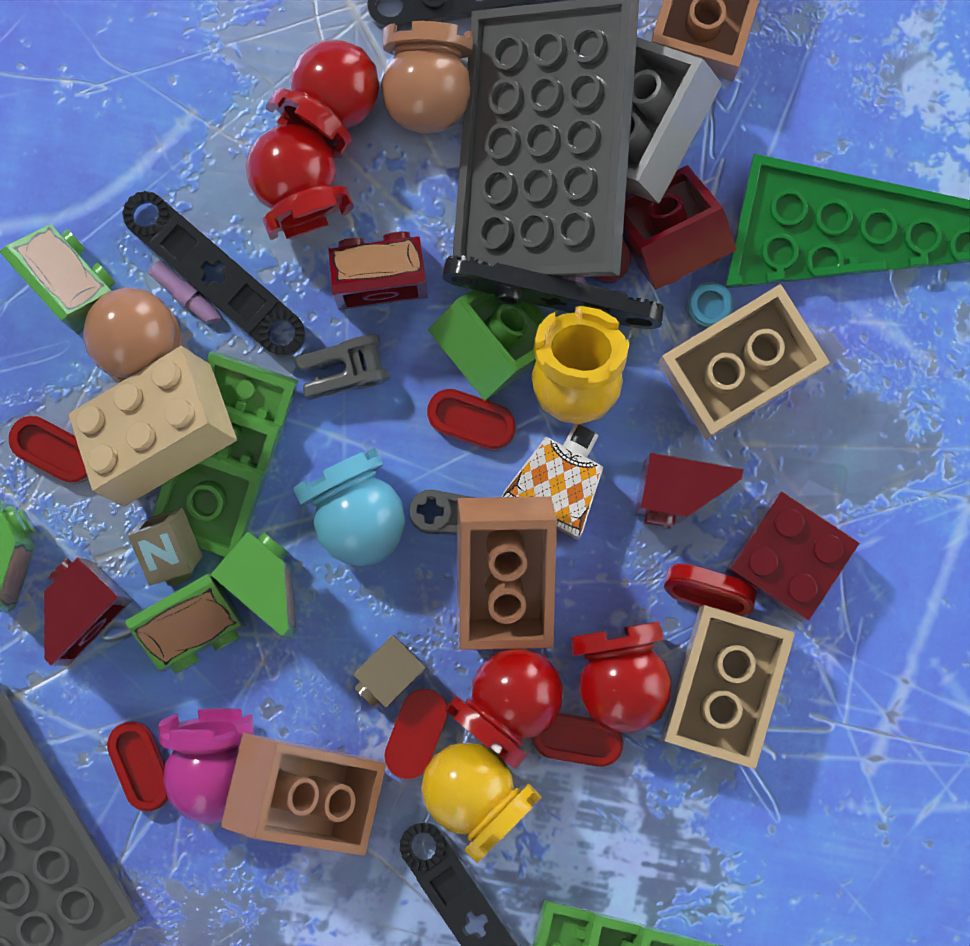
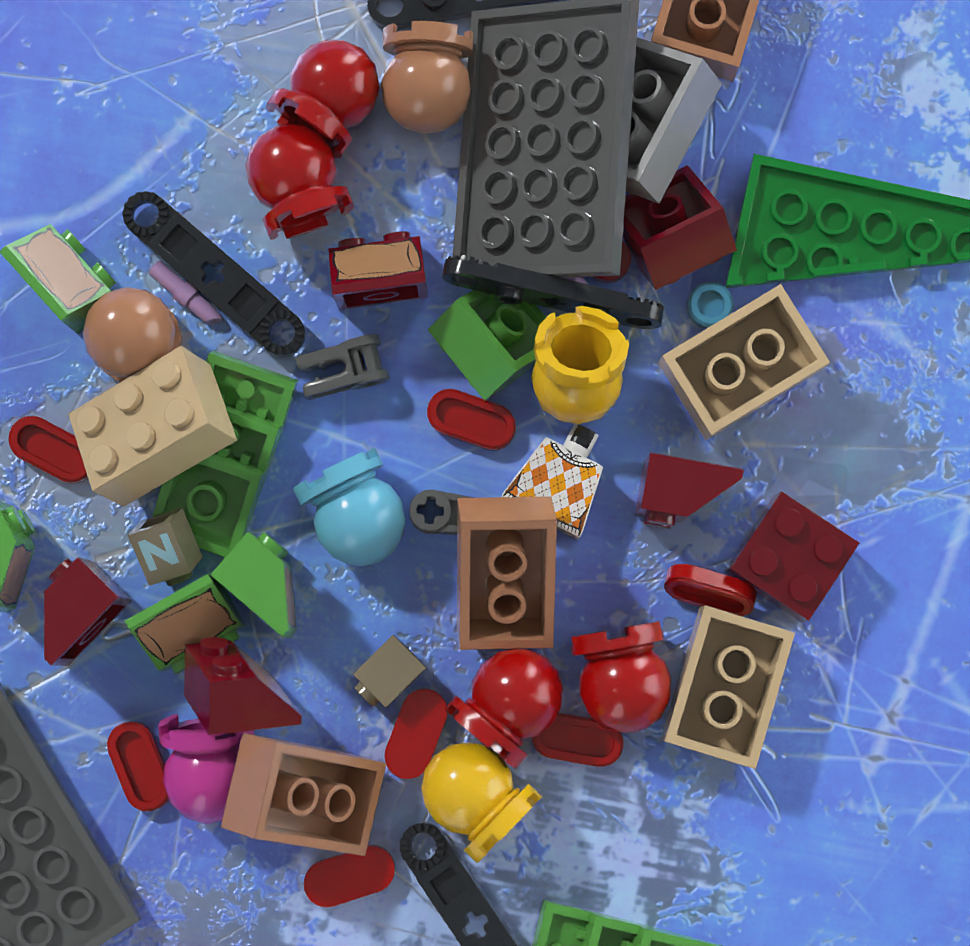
(233, 690): none -> dark red slope
(349, 876): none -> red tile

